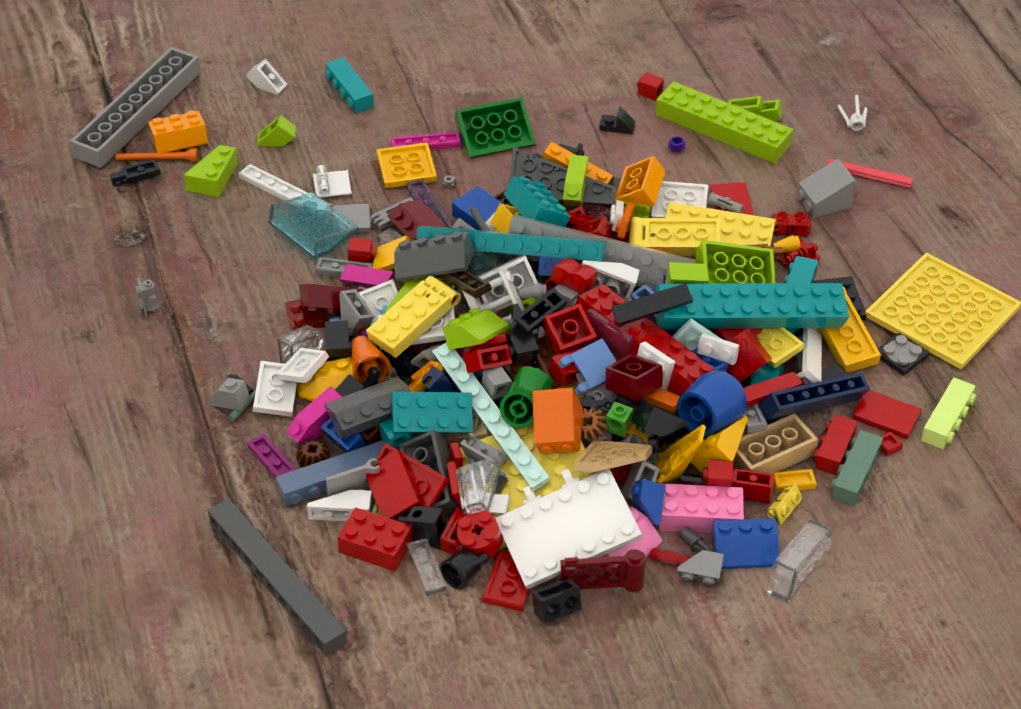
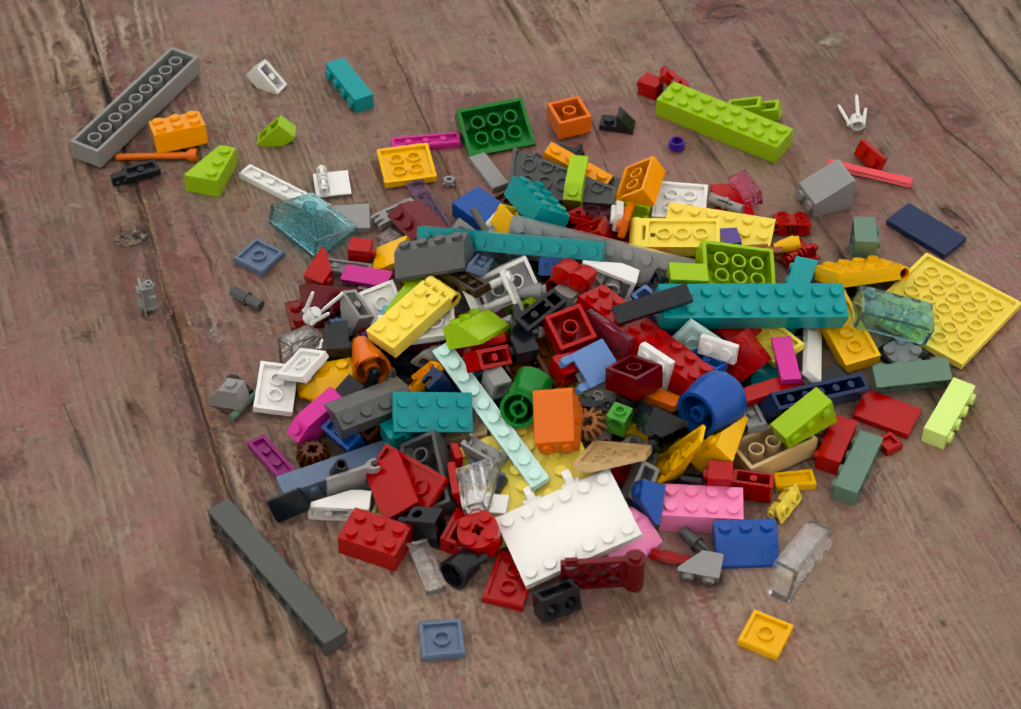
(246, 298): none -> dark grey axle
(259, 257): none -> sand blue tile
(289, 504): none -> black slope
(314, 314): none -> white plant
(319, 270): none -> red slope
(338, 467): none -> black cone
(441, 640): none -> sand blue tile
(481, 263): none -> sand blue tile
(488, 172): none -> light grey tile
(569, 117): none -> orange brick
(662, 277): none -> black tile
(667, 76): none -> red plate
(730, 235): none -> dark purple tile
(746, 188): none -> clear pink hinge
(765, 635): none -> yellow tile
(786, 360): none -> dark pink tile
(804, 418): none -> lime wedge
(861, 271): none -> yellow hinge
(864, 237): none -> sand green brick
(870, 155): none -> red plate
(893, 315): none -> clear light blue brick
(910, 375): none -> sand green brick
(926, 231): none -> dark blue tile

